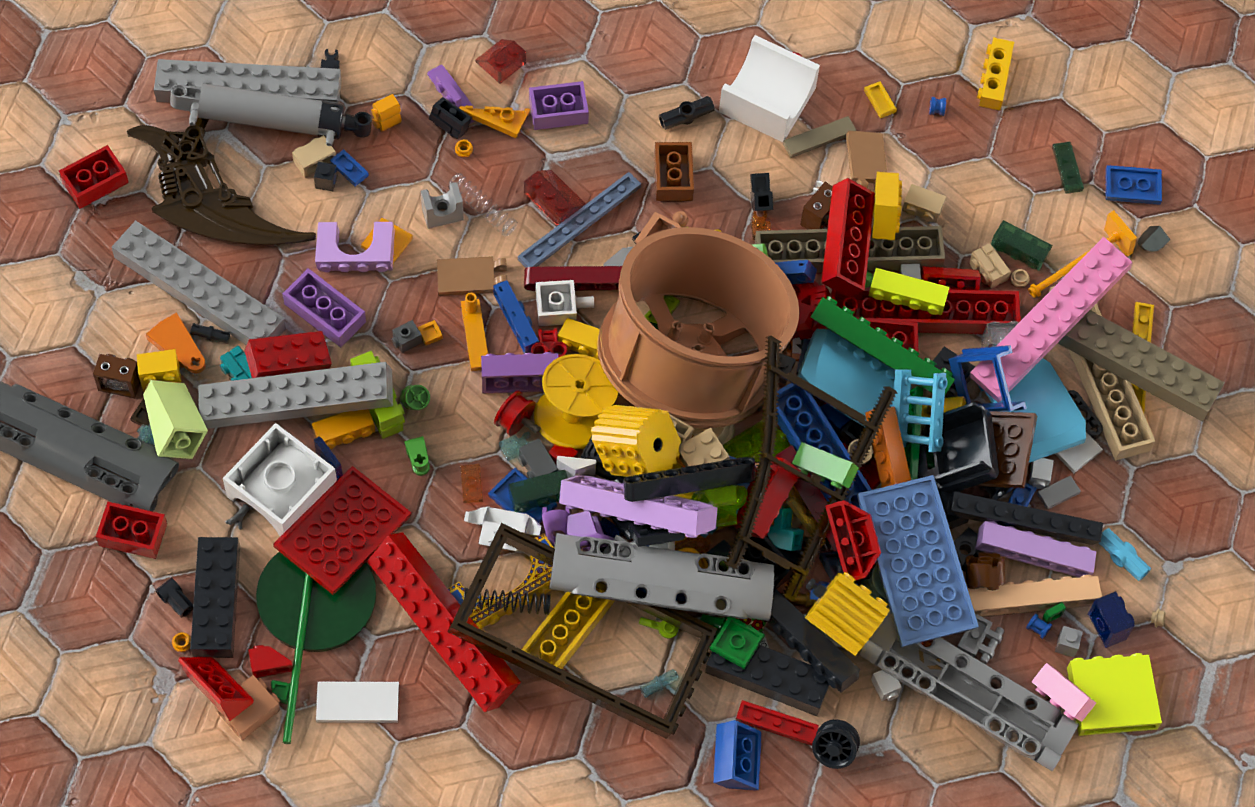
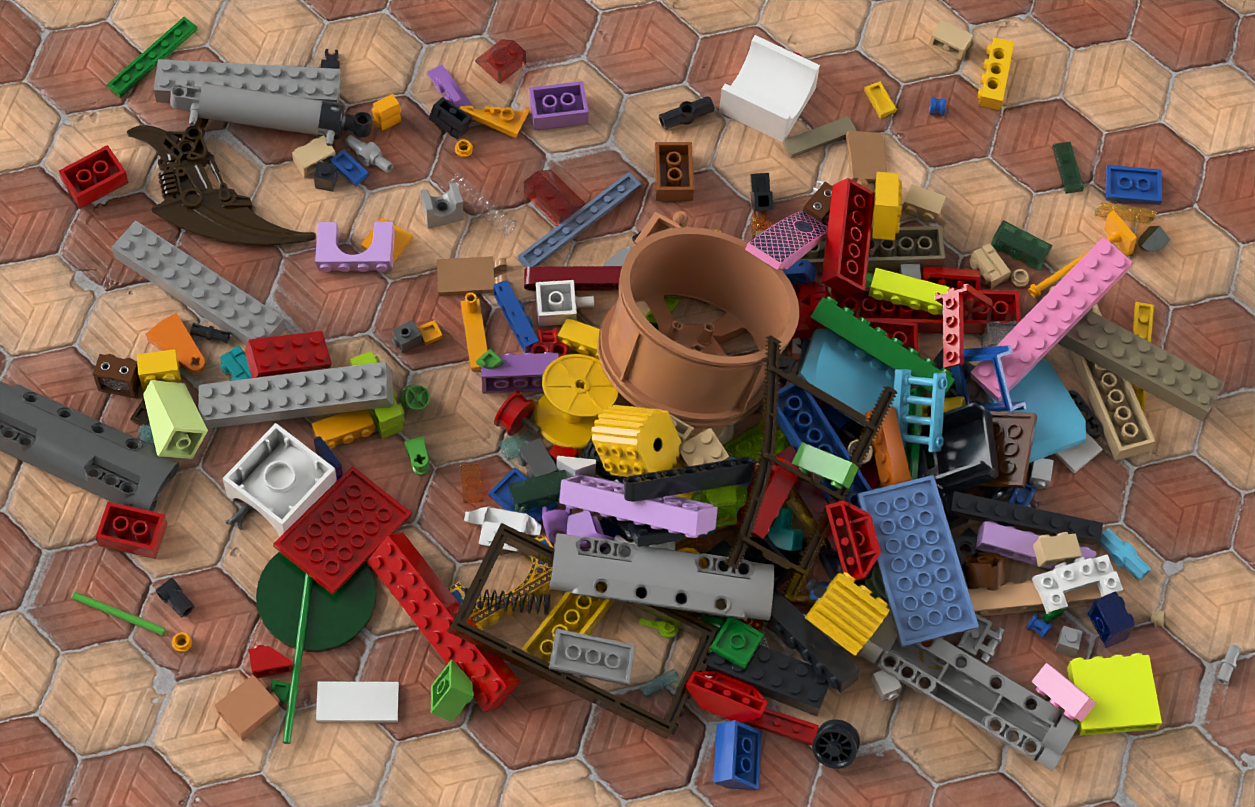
(118, 613): none -> bright green piece
(149, 58): none -> green tile
(215, 597): black brick -> none
(216, 685): red slope -> none
(324, 307): medium lavender brick -> none
(369, 154): none -> light grey pin
(451, 692): none -> bright green slope
(489, 360): none -> bright green tile
(592, 657): none -> light grey tile
(726, 696): none -> red wedge
(788, 240): none -> slope
(950, 39): none -> tan brick
(955, 306): none -> red bracket
(1056, 549): none -> tan brick
(1058, 492): light grey tile -> none
(1075, 576): none -> white bracket
(1126, 213): none -> clear yellow tile
(1228, 664): none -> light grey pin

